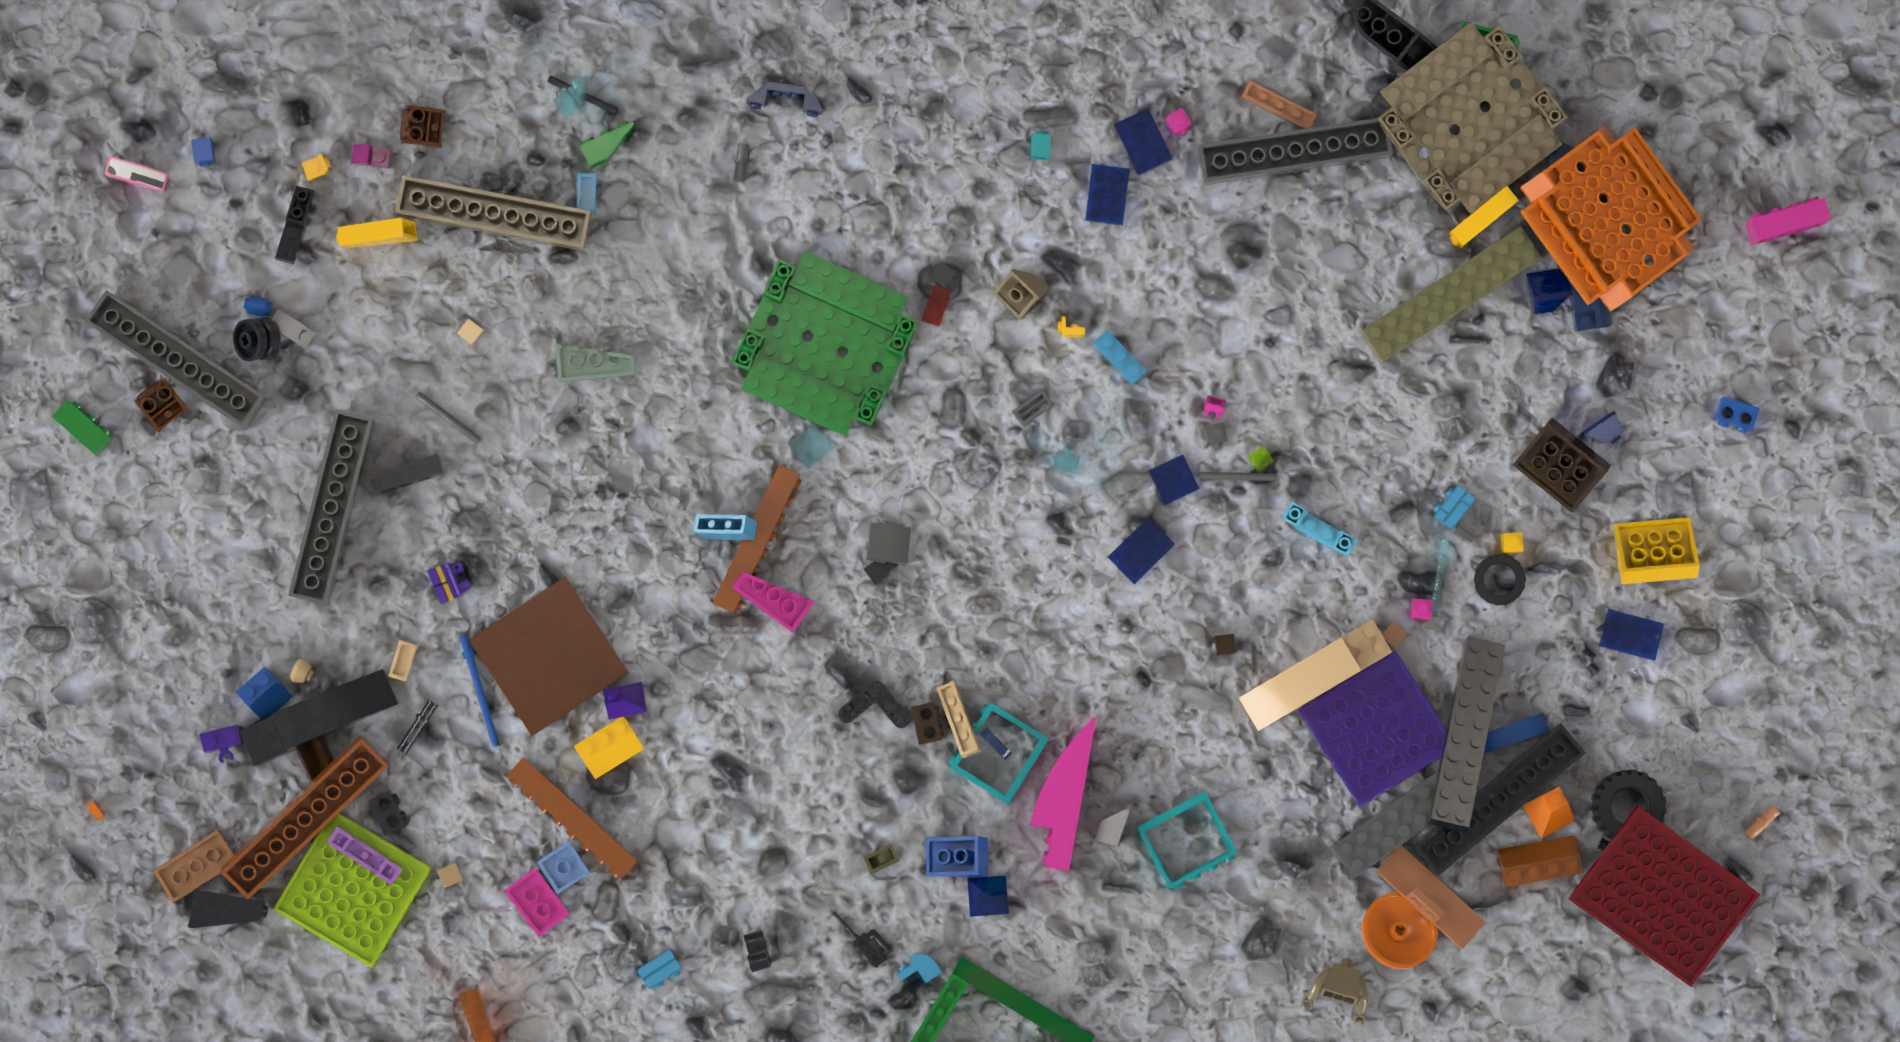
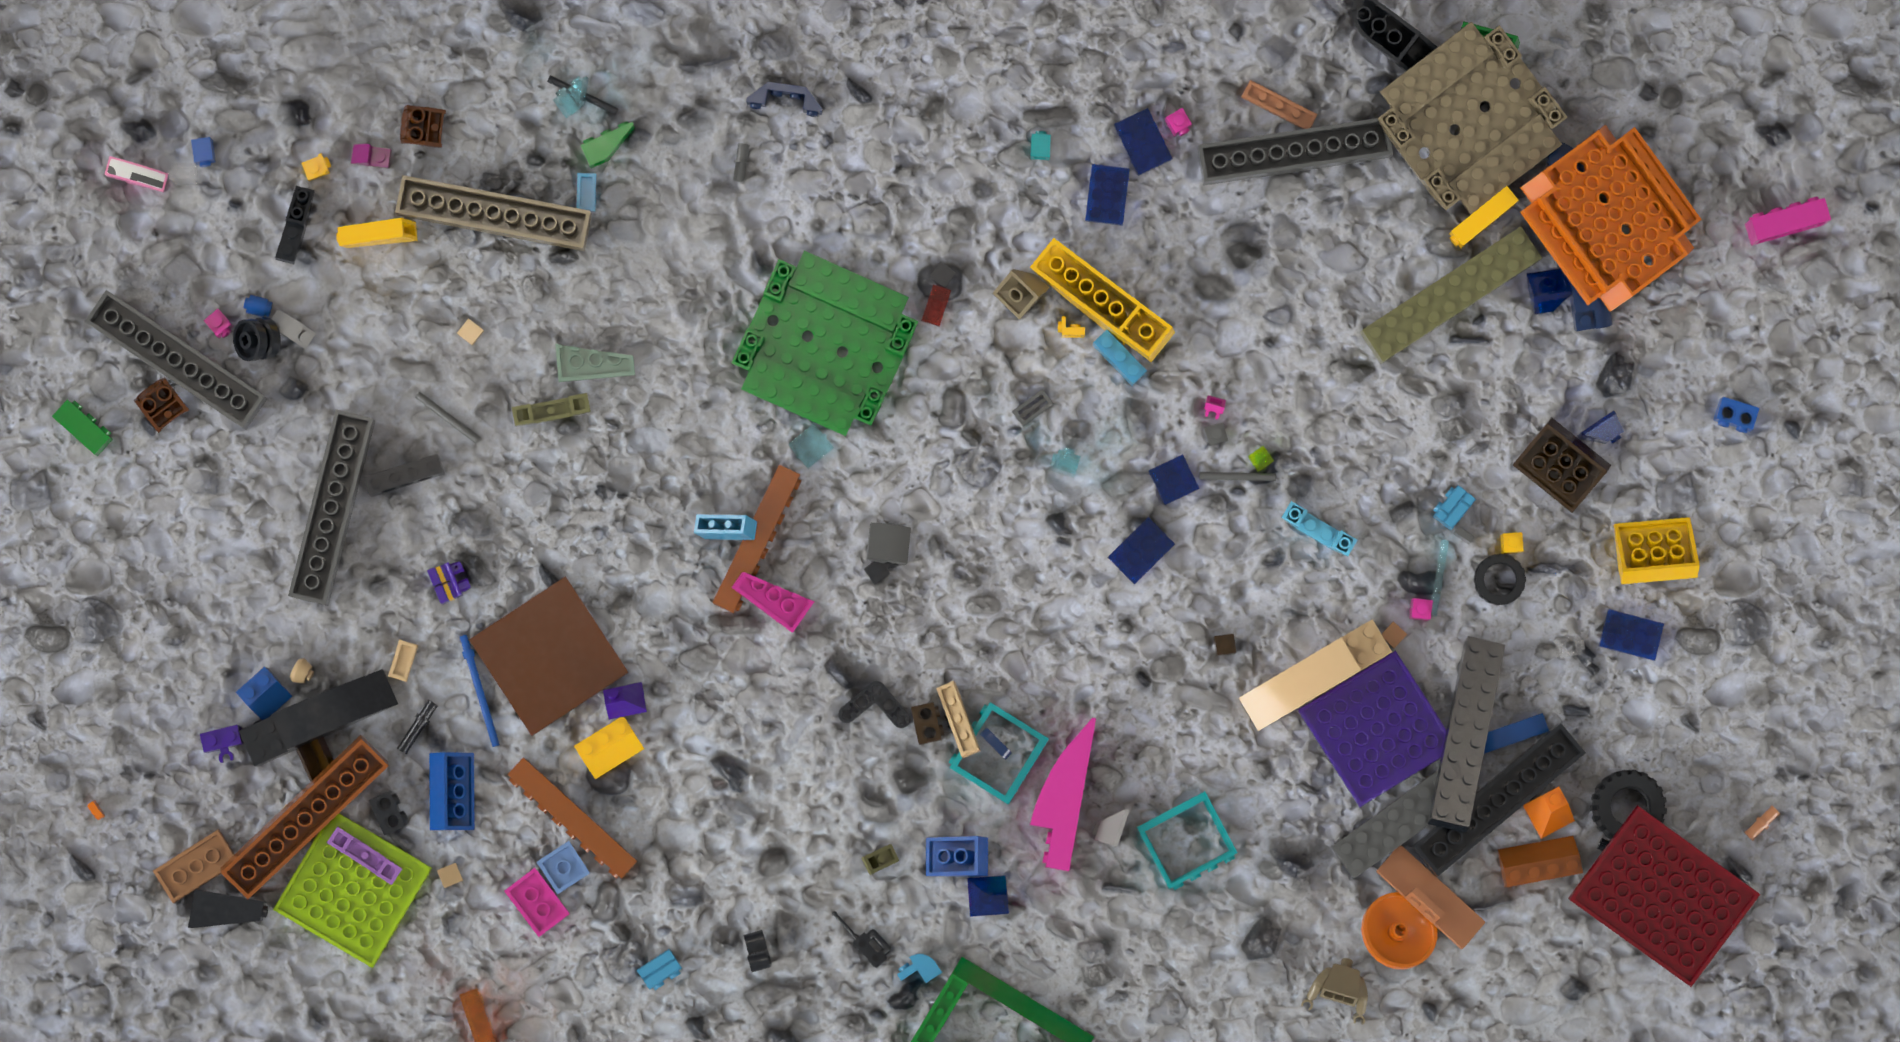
(219, 324): none -> dark pink bracket
(451, 791): none -> blue slope
(551, 410): none -> olive slope
(1102, 300): none -> yellow slope

